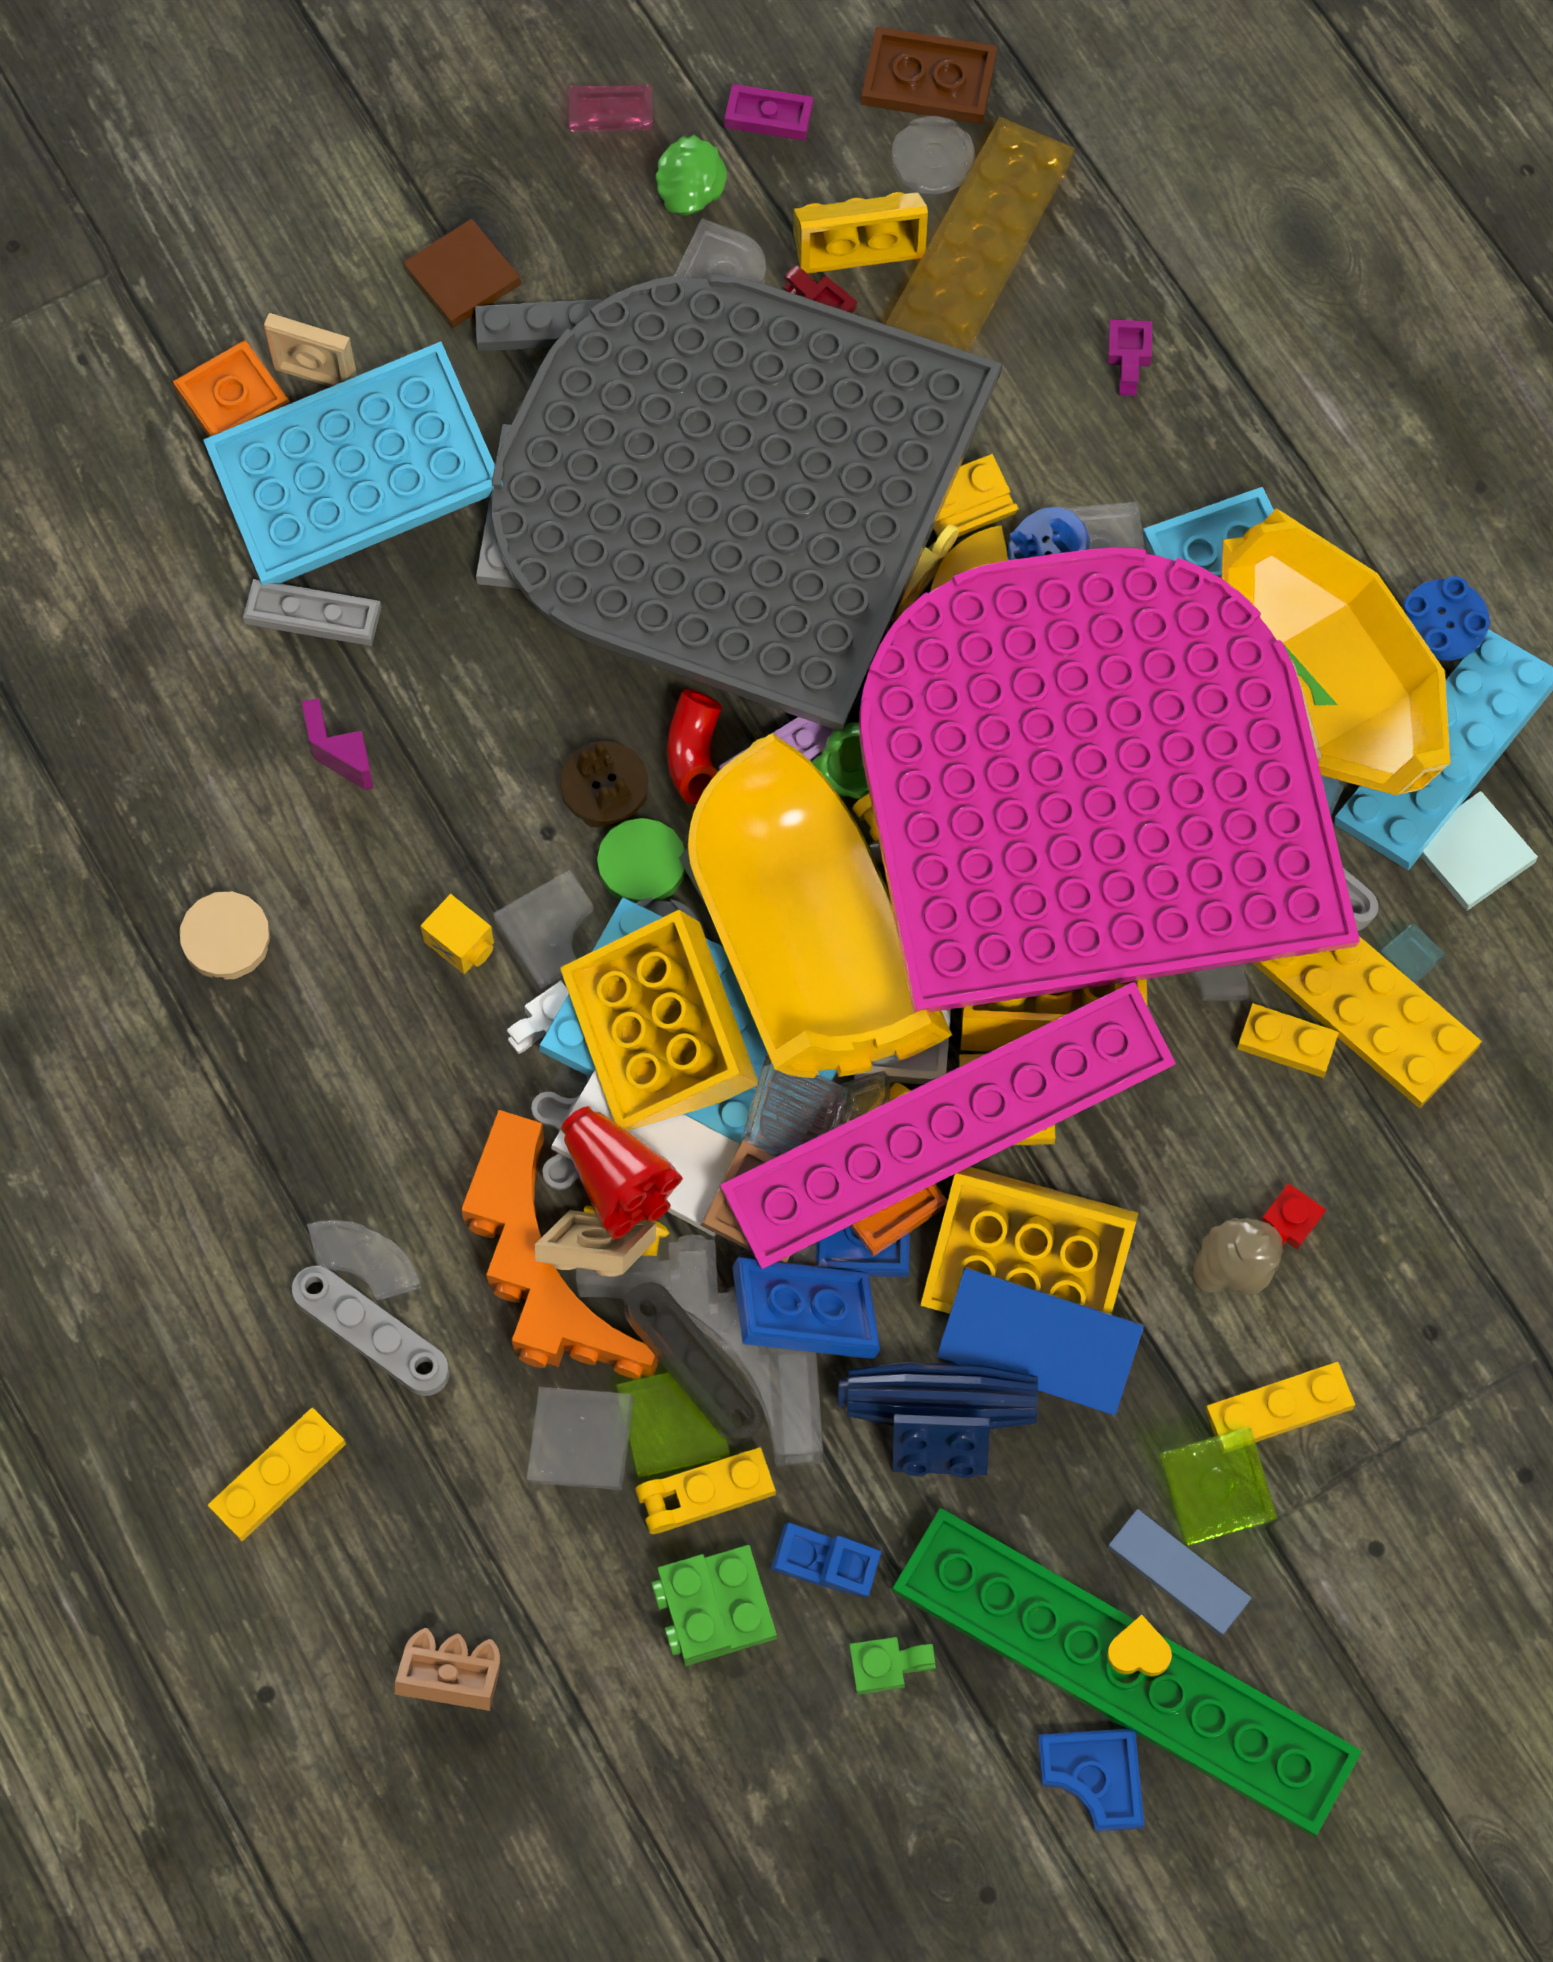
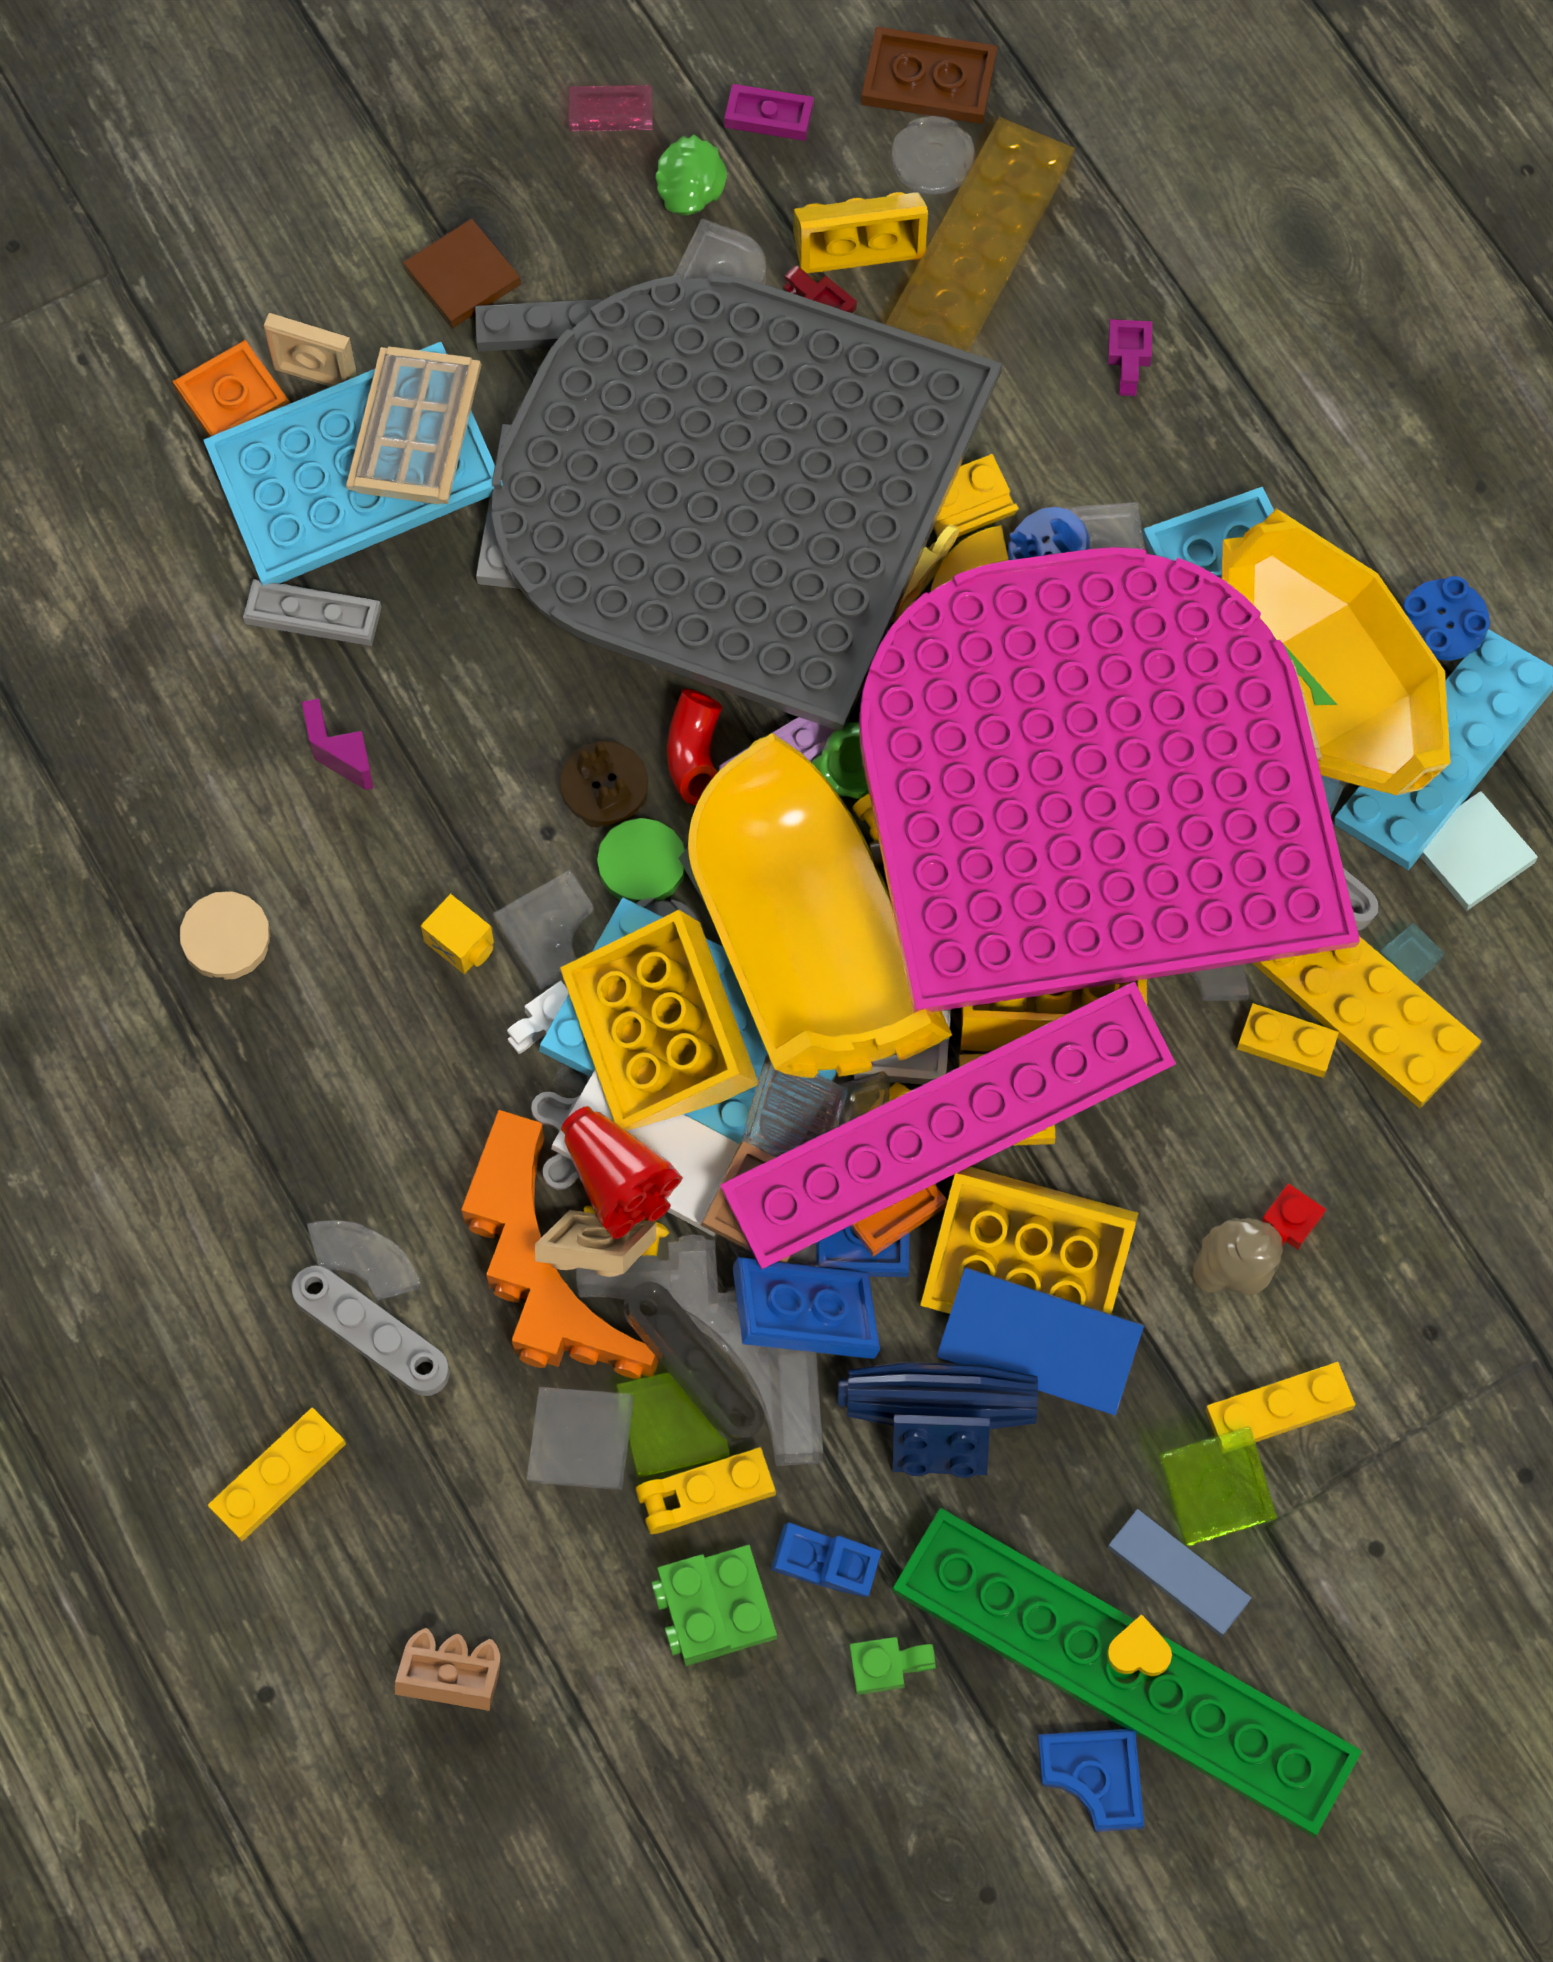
(414, 425): none -> clear piece

